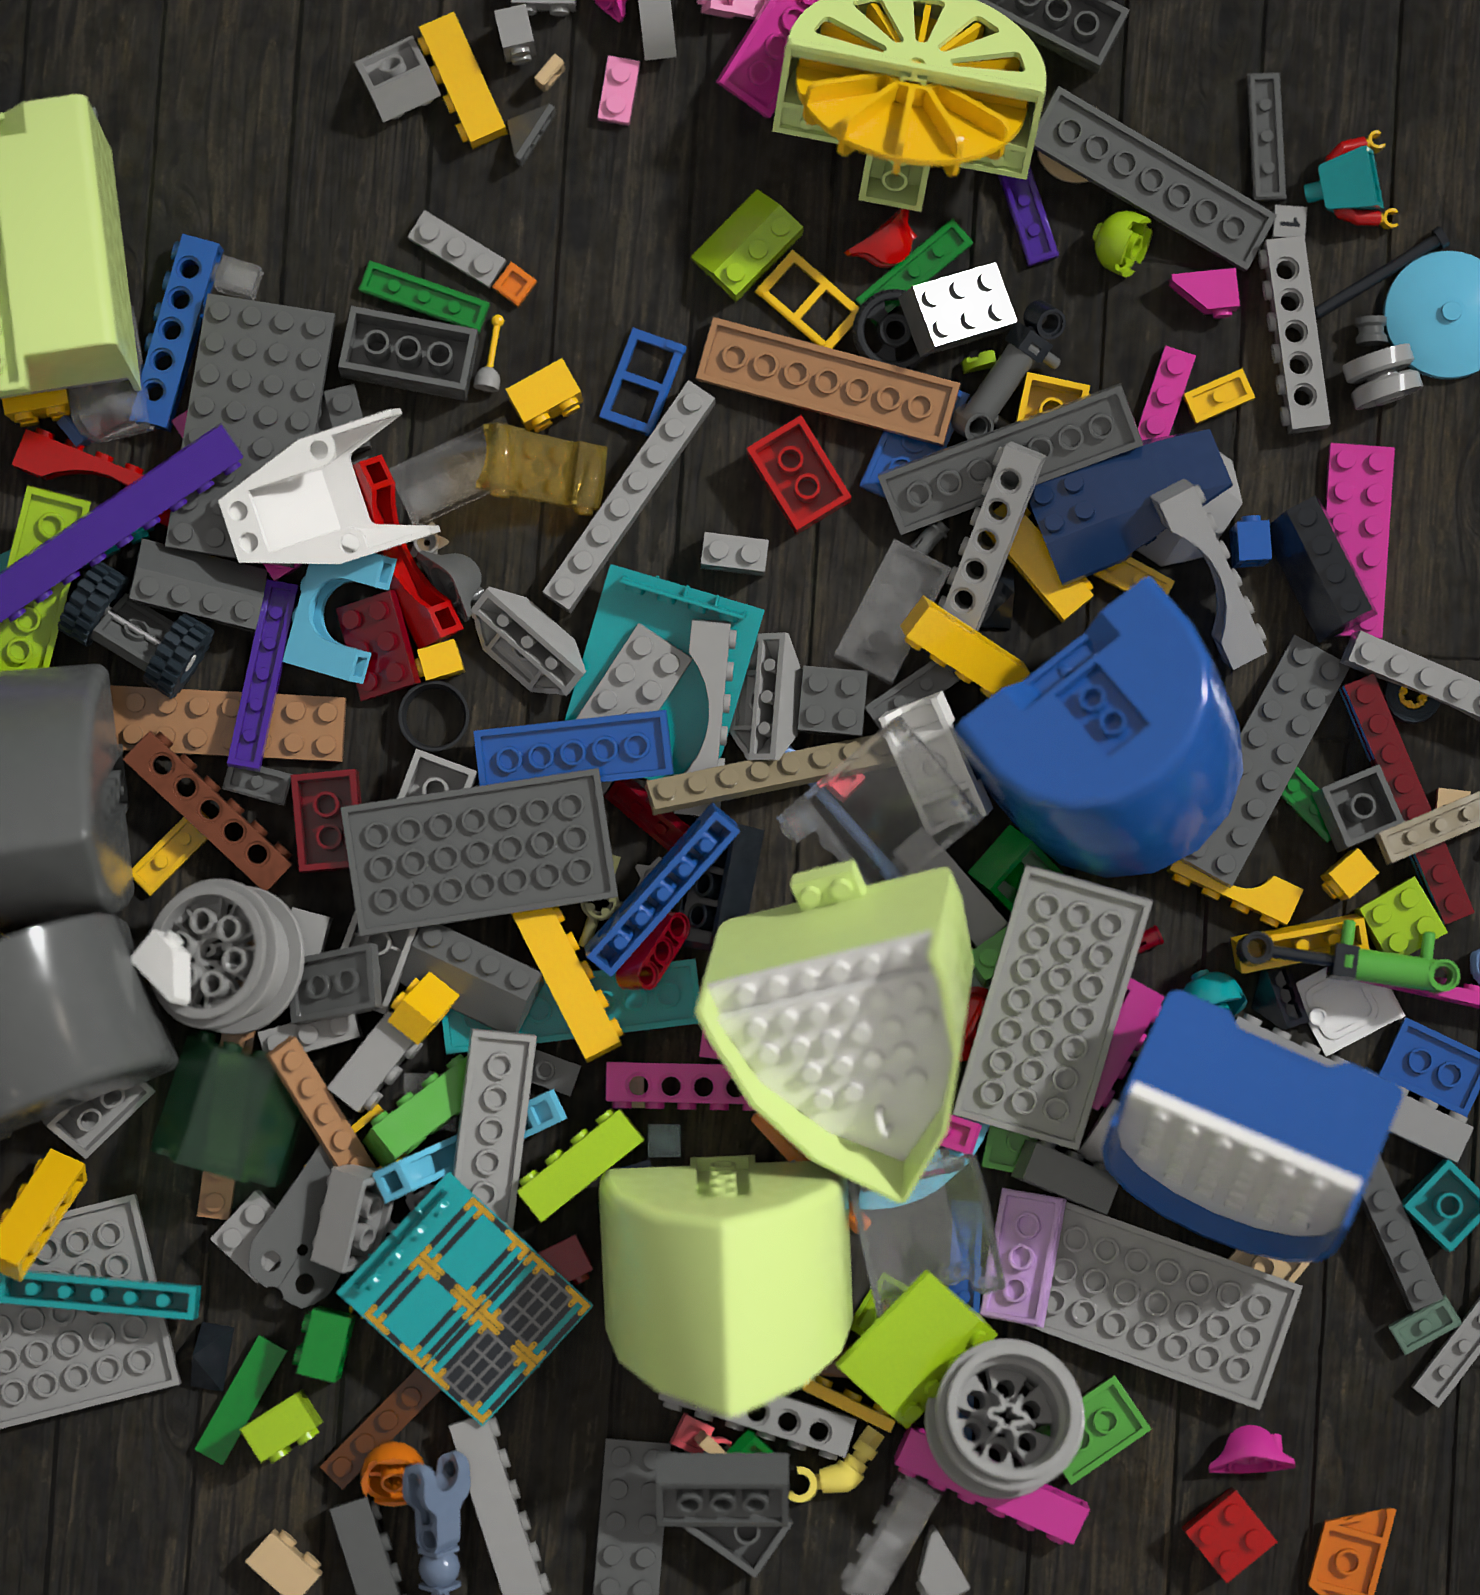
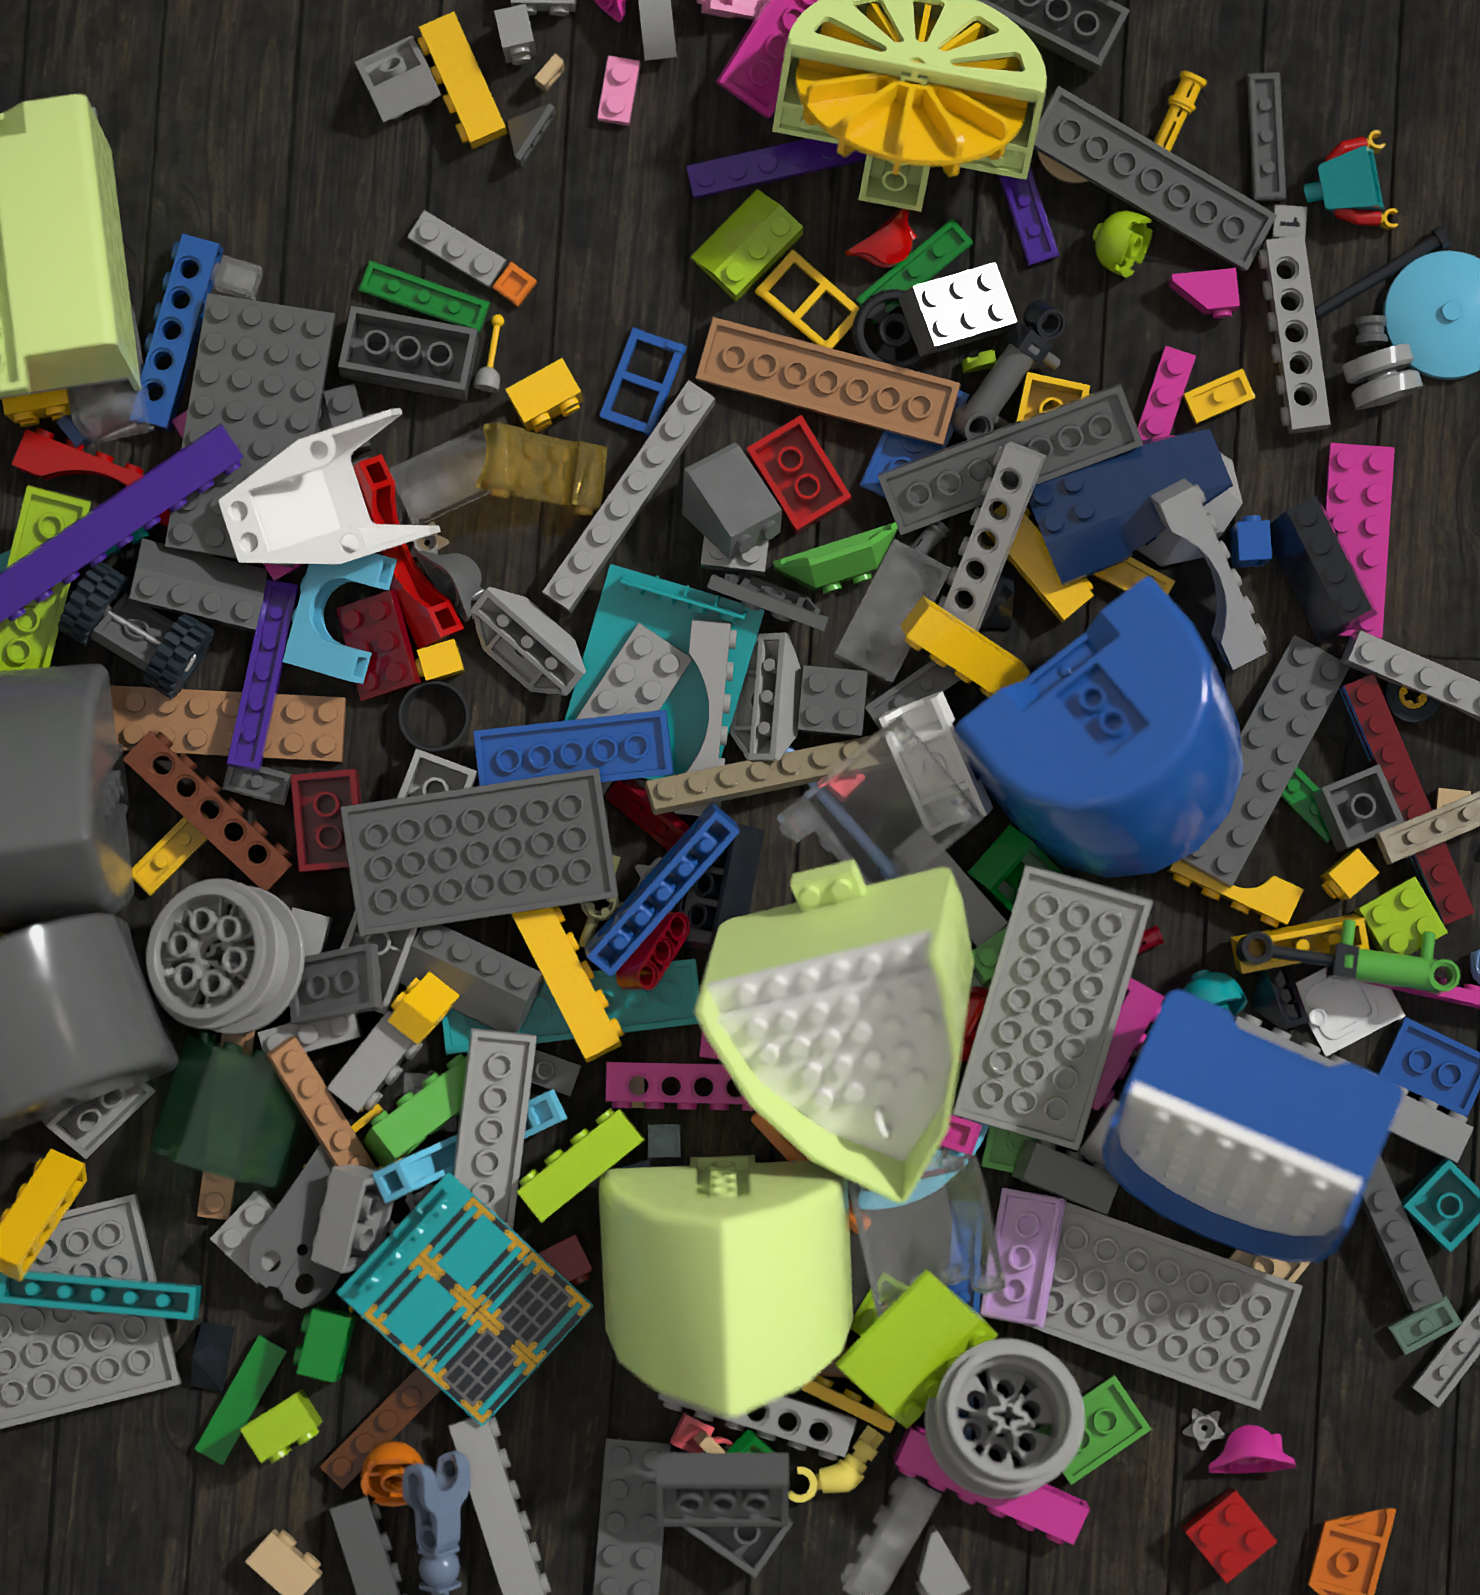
(165, 965): white slope -> none
(730, 502): none -> dark grey slope
(759, 593): none -> dark grey wing
(766, 166): none -> dark purple plate
(839, 561): none -> bright green wedge
(1180, 105): none -> yellow pin
(1212, 1432): none -> light grey plate

